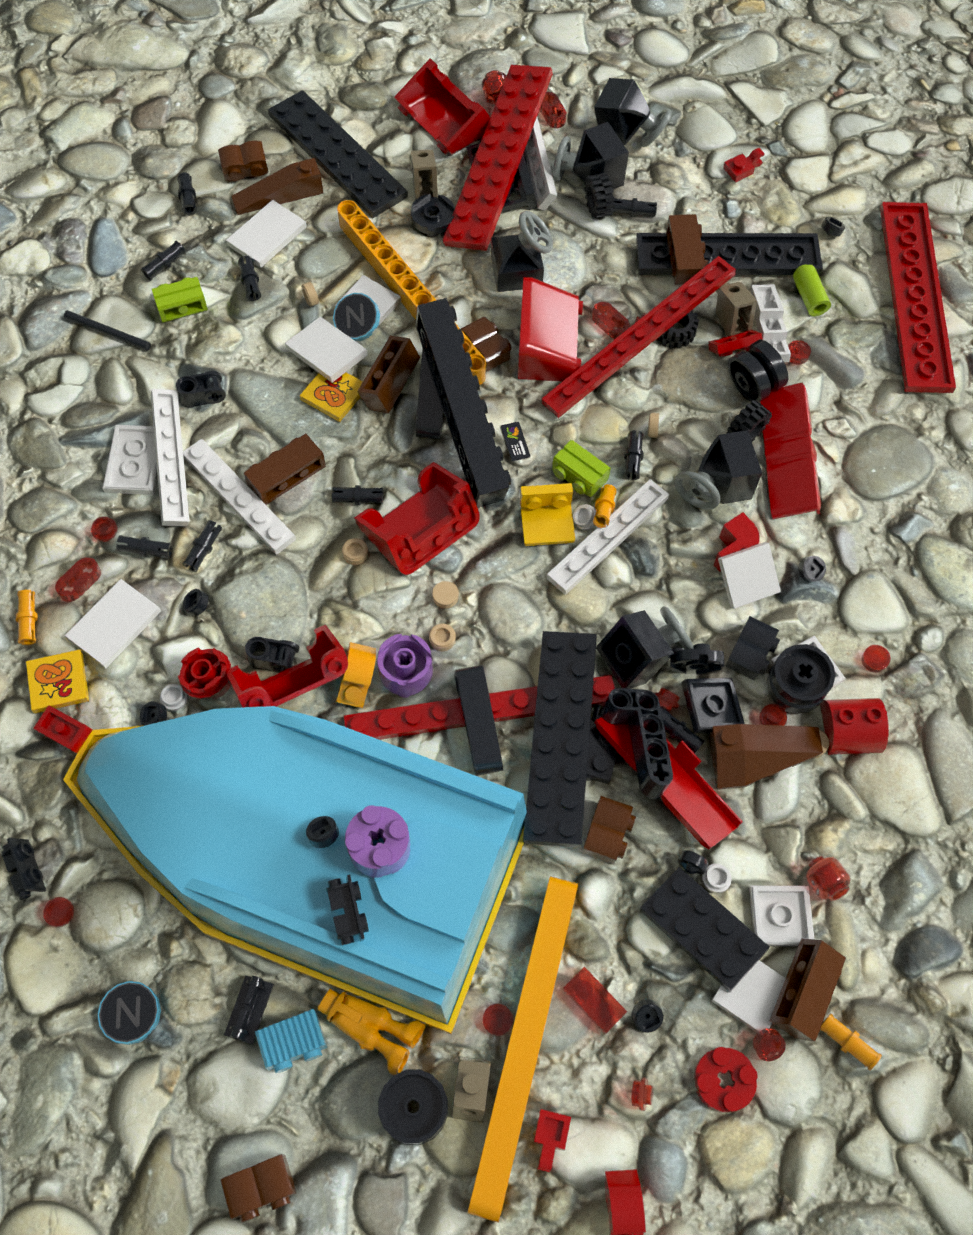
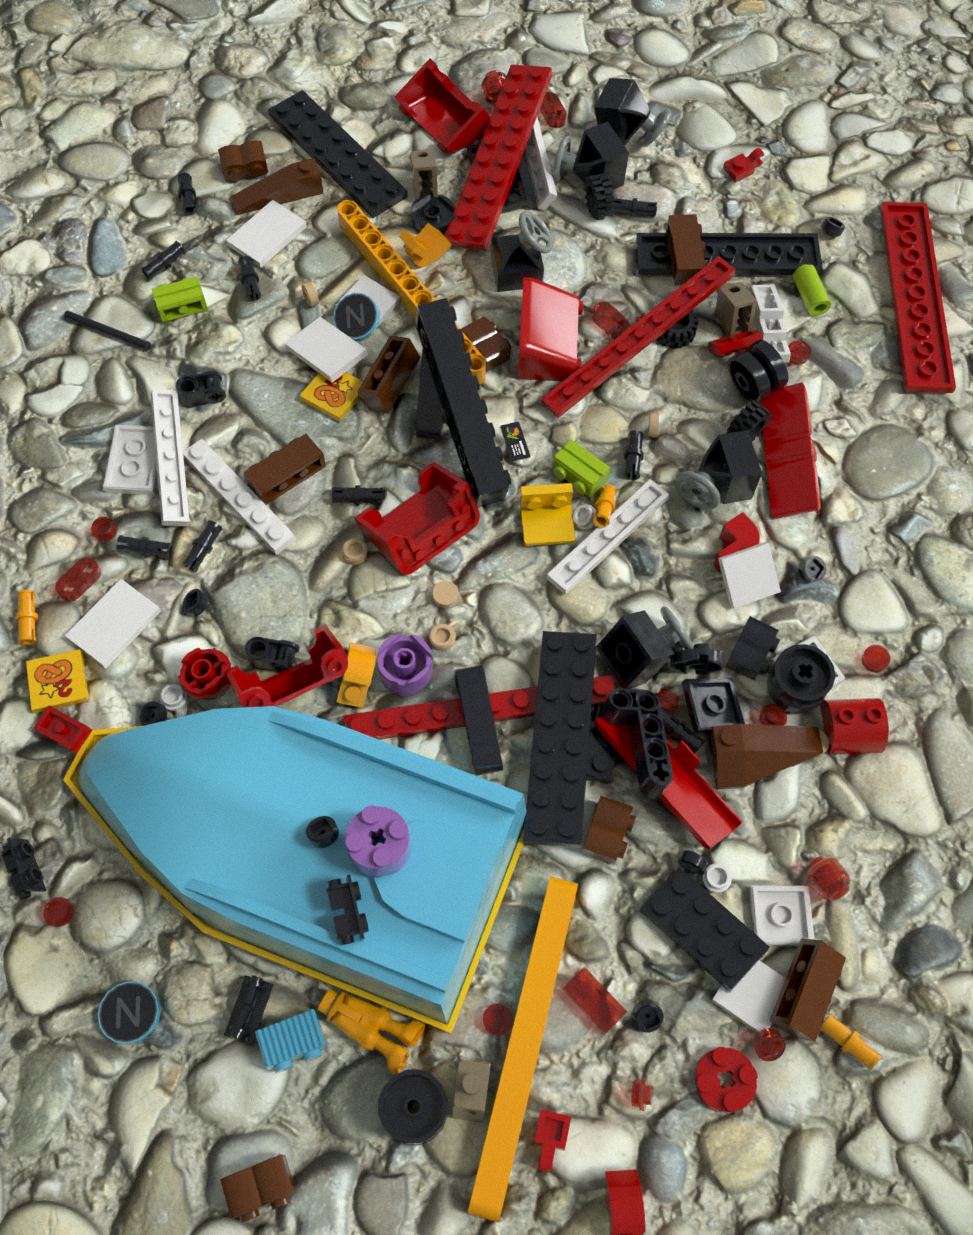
(426, 246): none -> light orange brick

